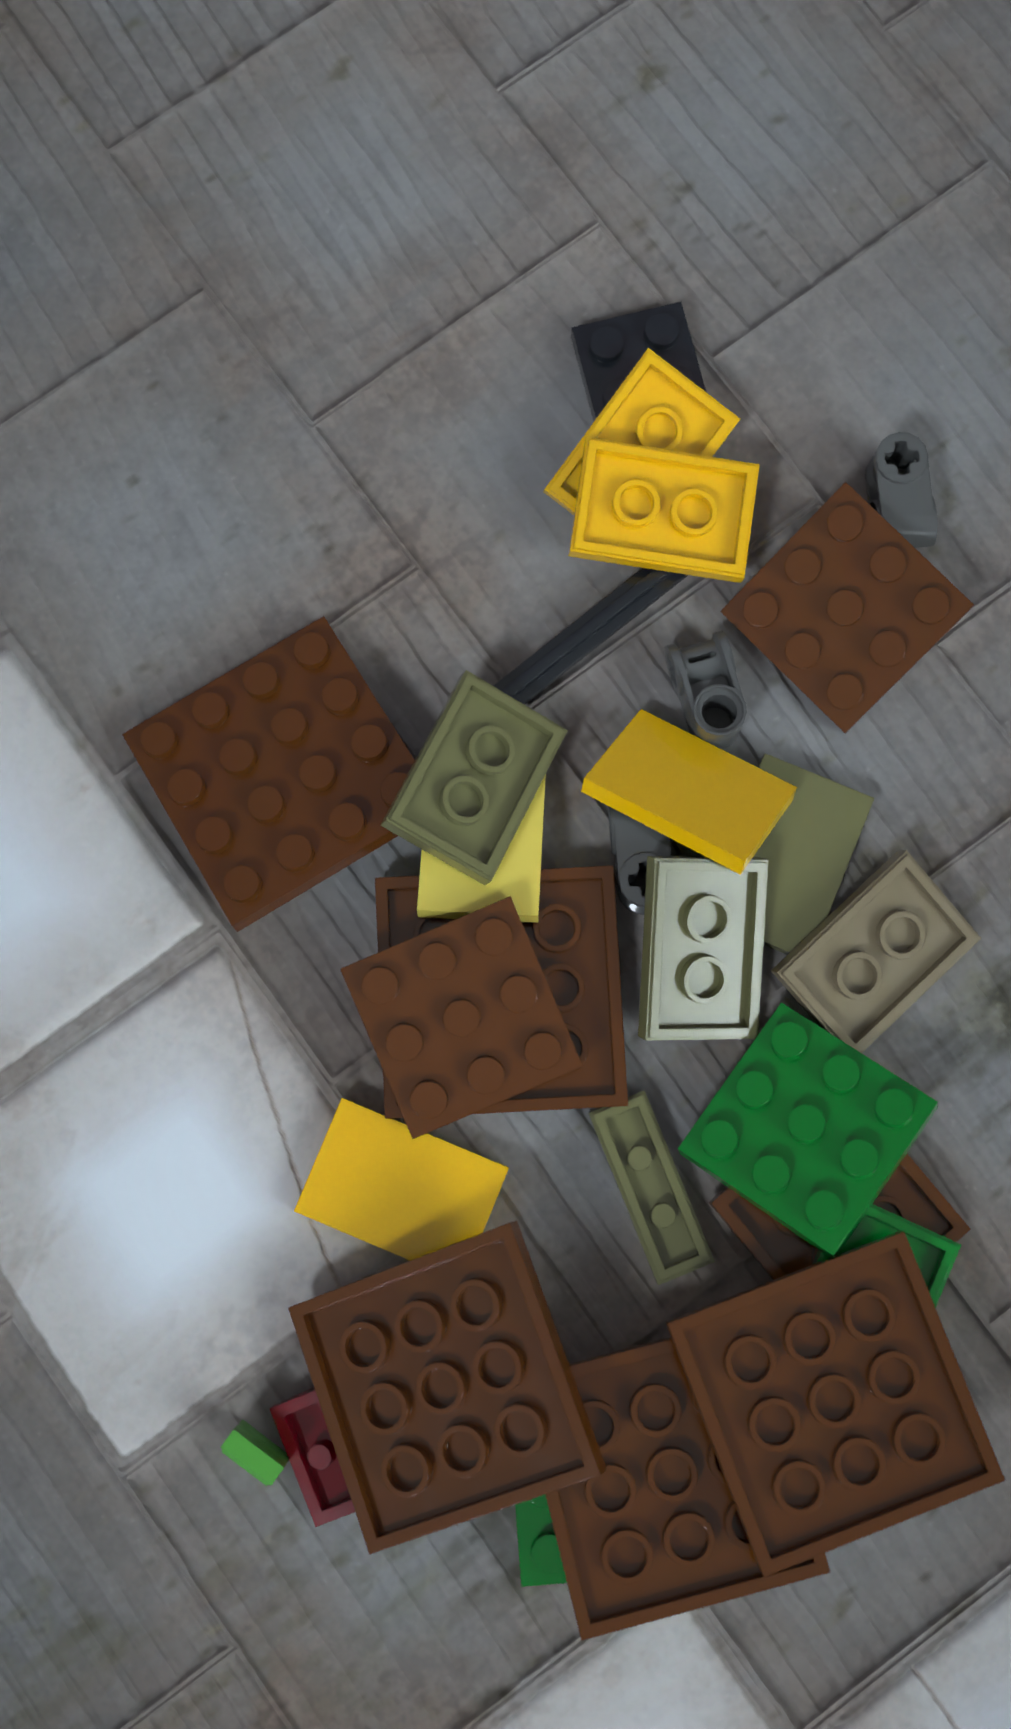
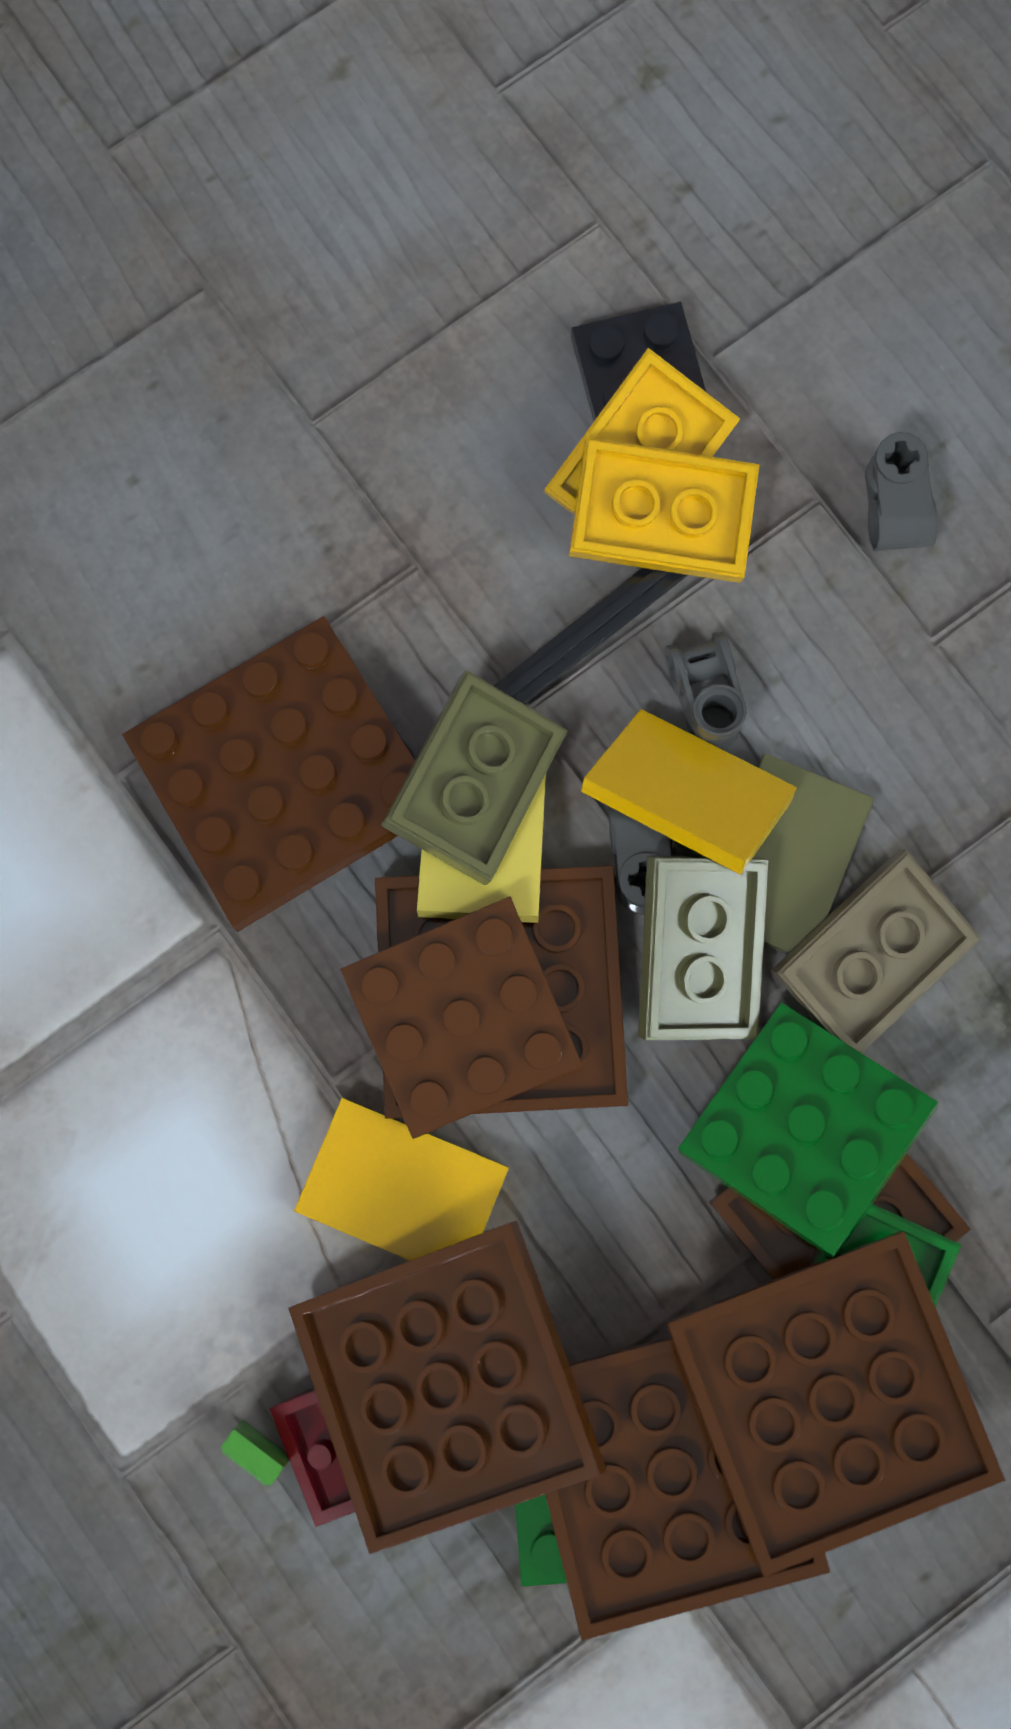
(651, 1188): olive tile -> none
(846, 607): reddish brown plate -> none

